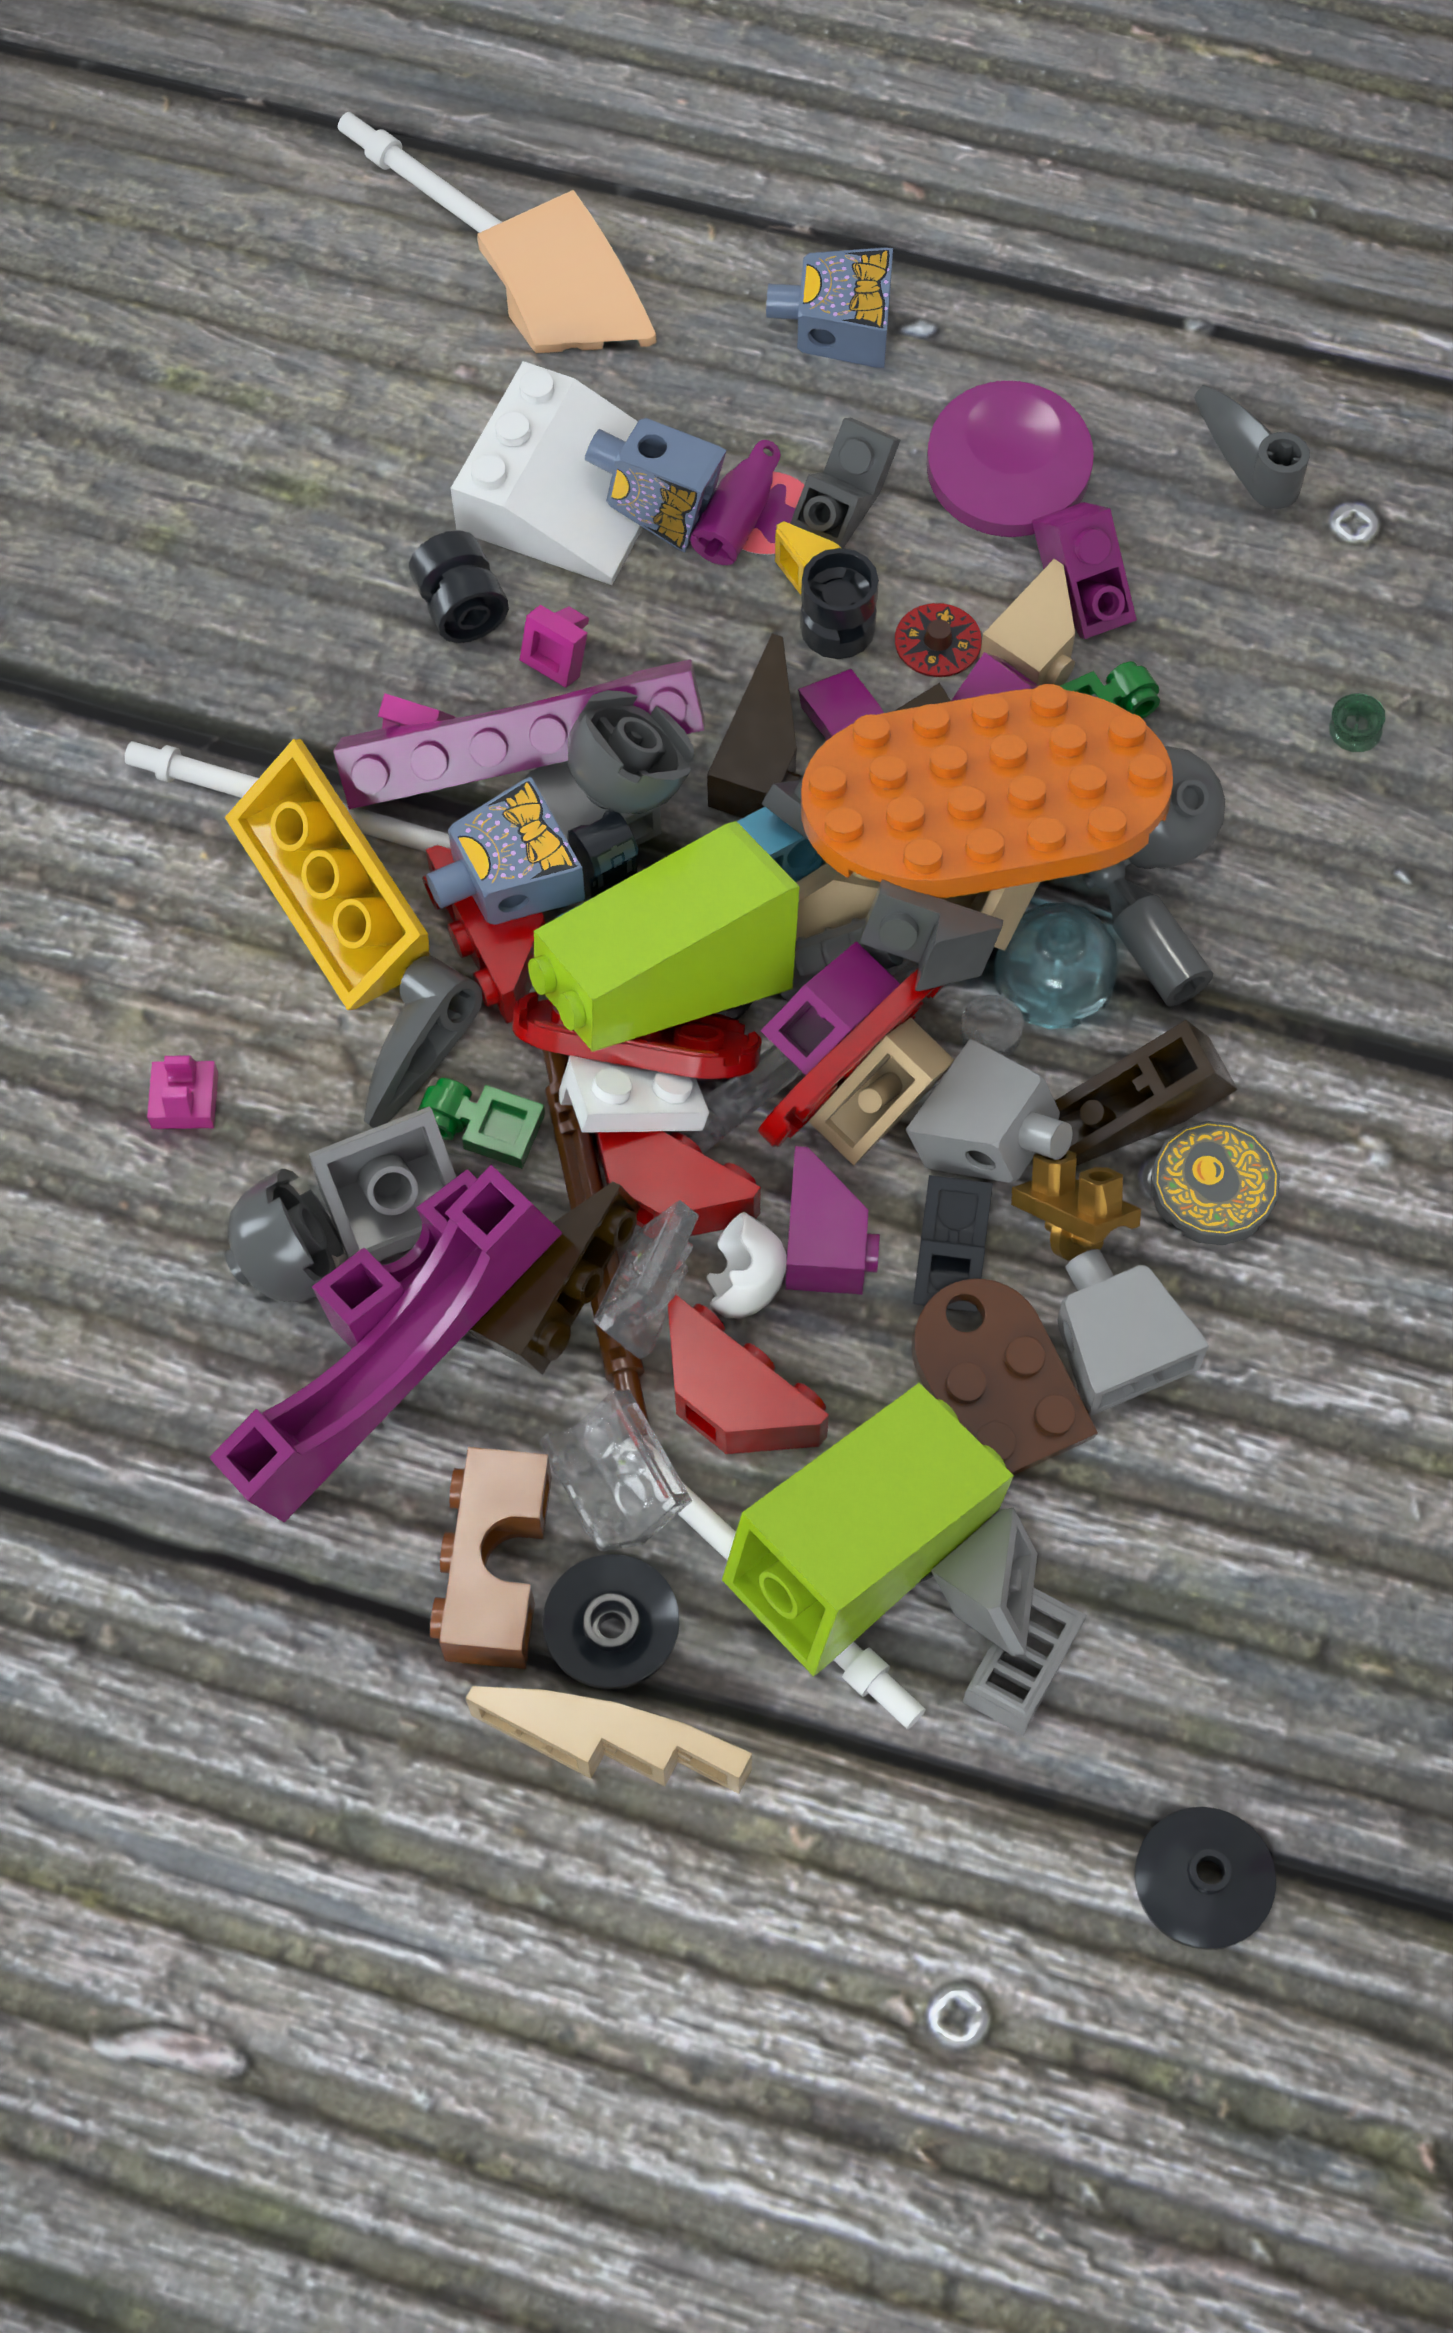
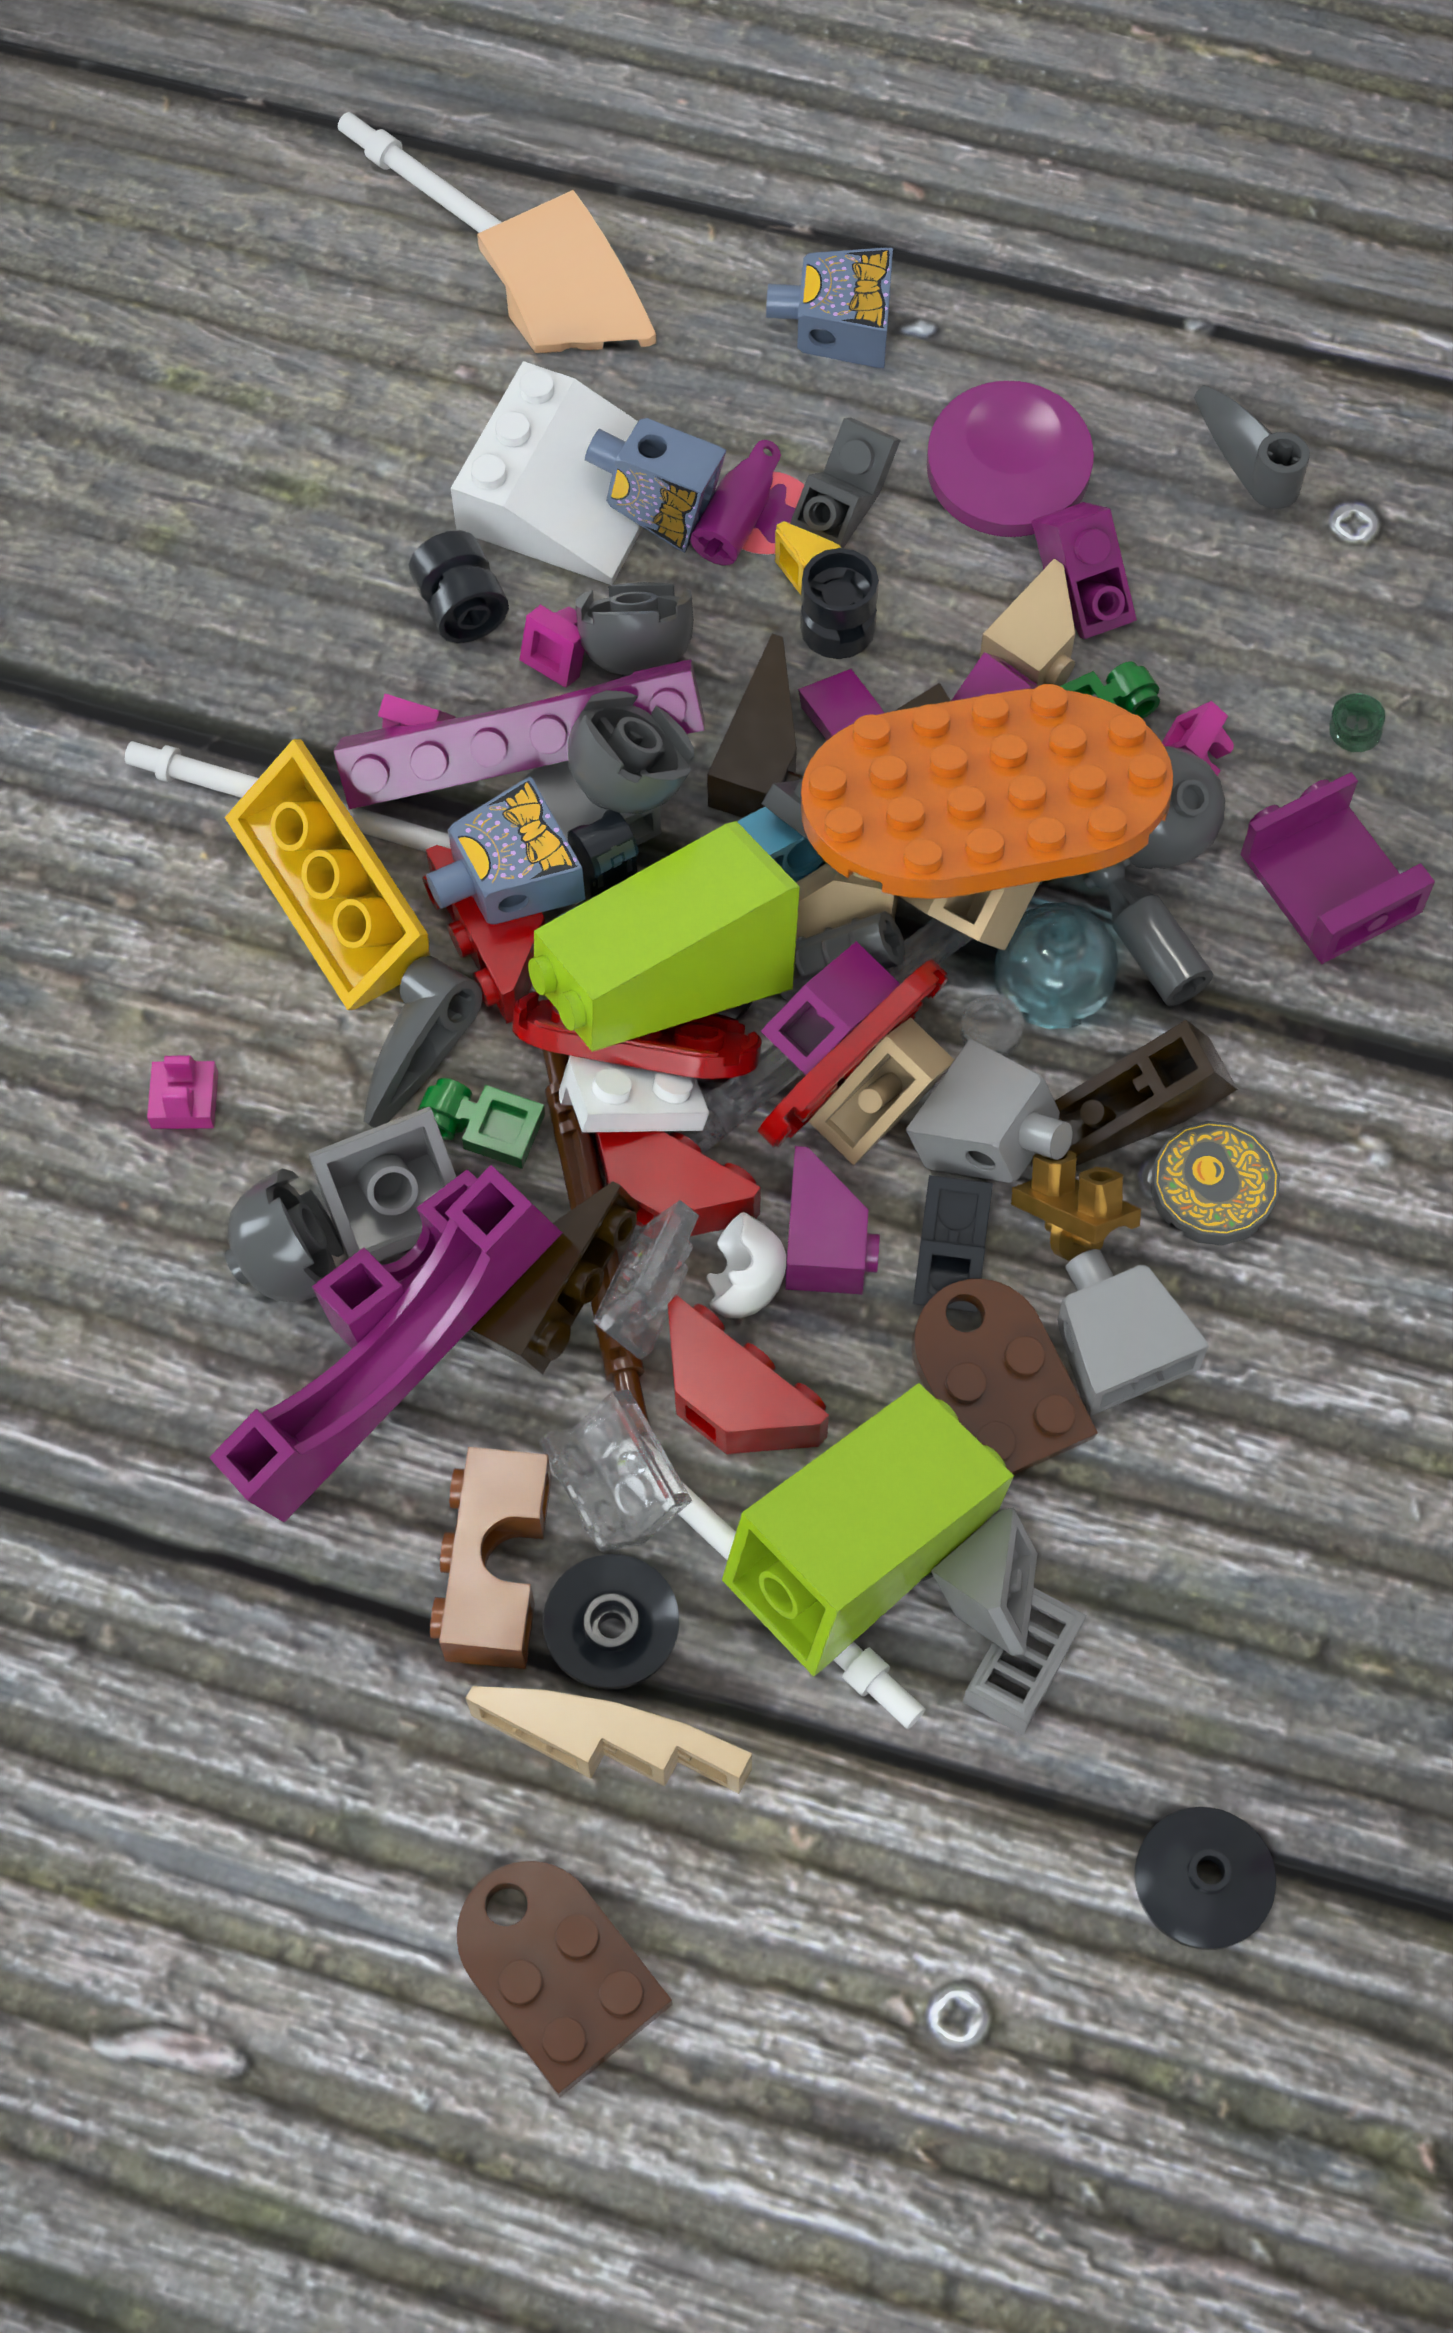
(558, 1974): none -> reddish brown plate
(635, 626): none -> dark grey cylinder
(938, 640): piece -> none
(940, 935): dark grey slope -> none
(1201, 732): none -> dark pink tile
(1331, 870): none -> magenta panel

